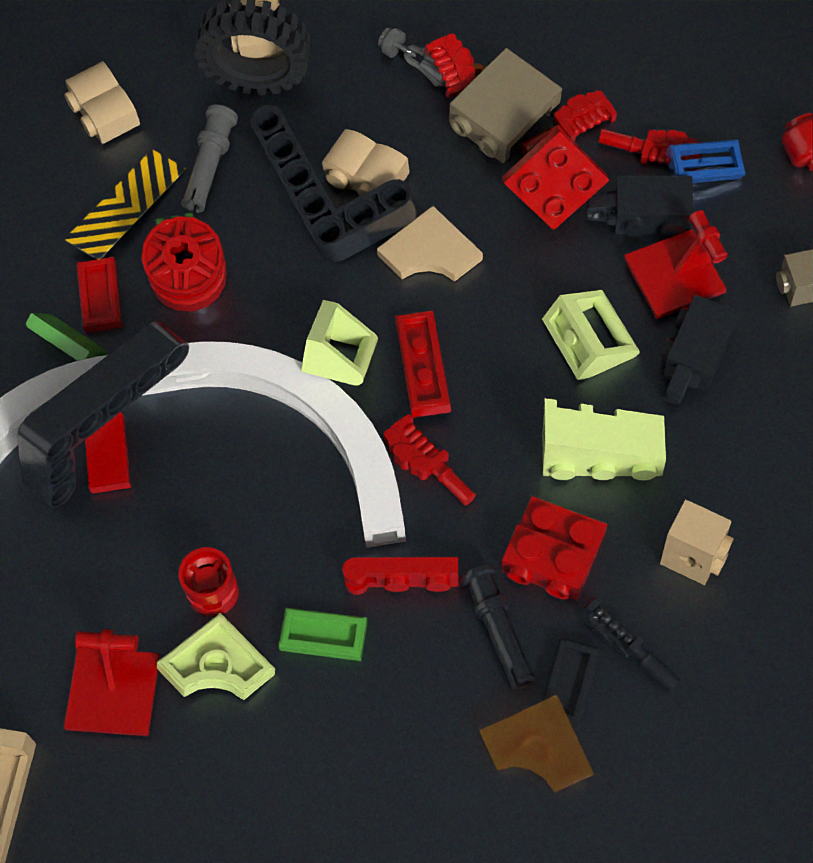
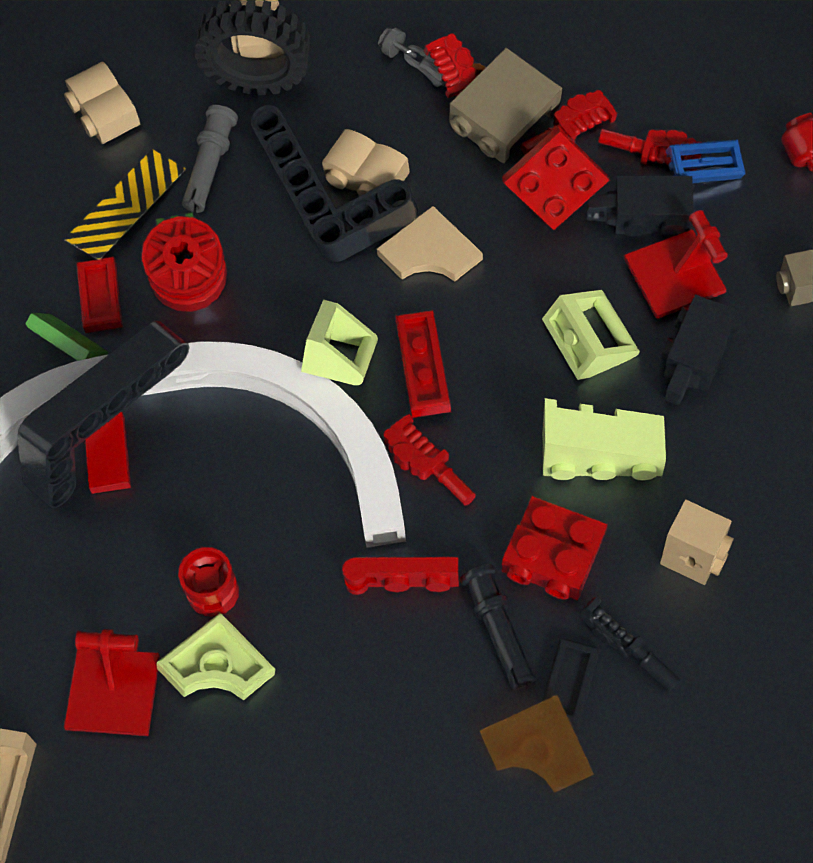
(323, 634): bright green tile -> none

